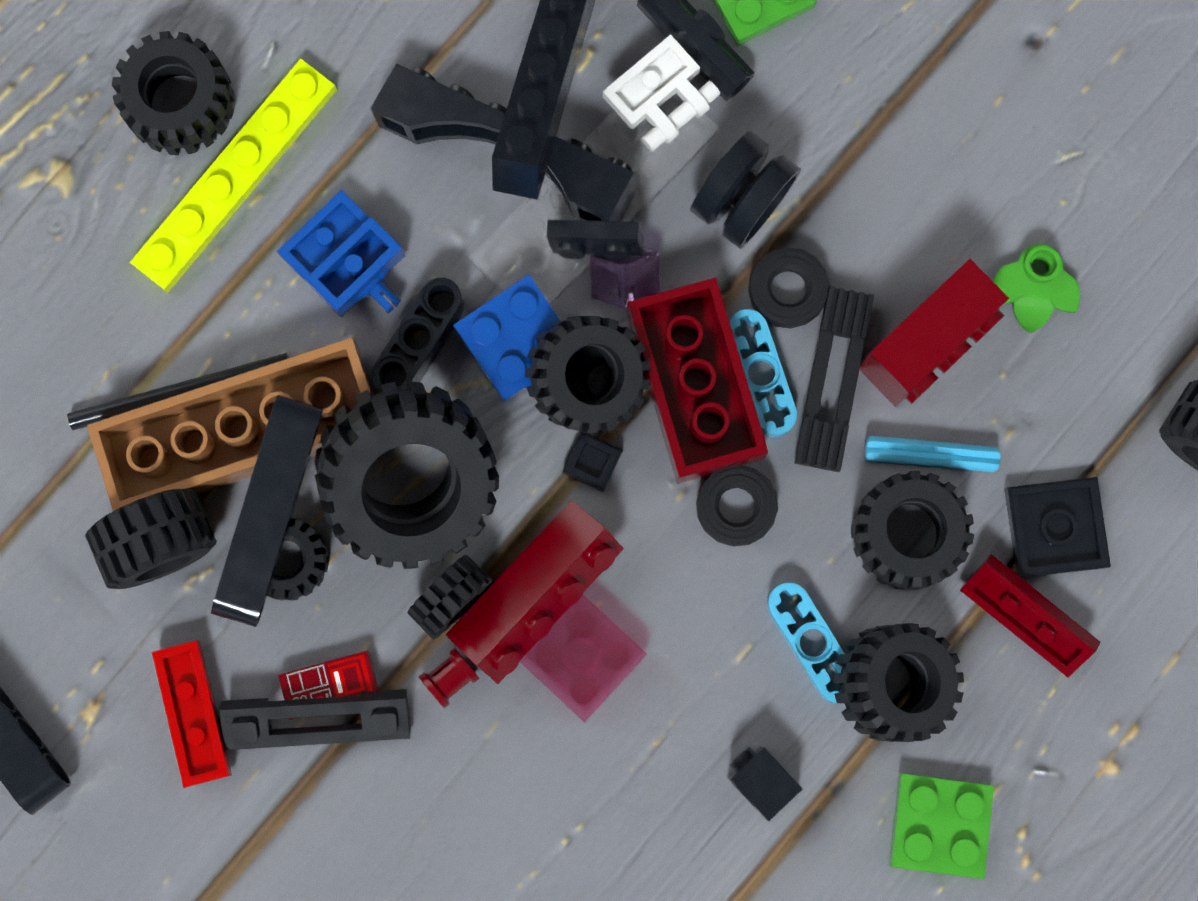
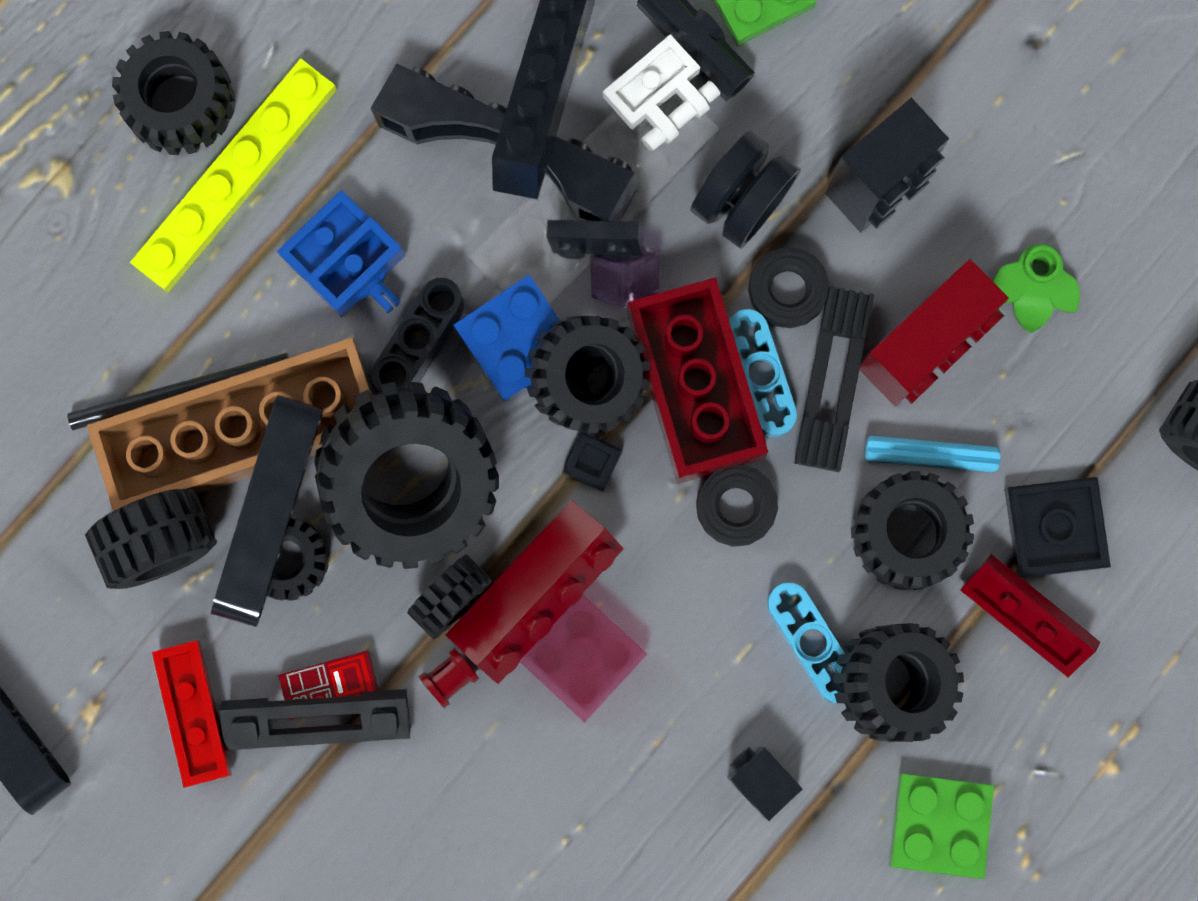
(887, 165): none -> black brick

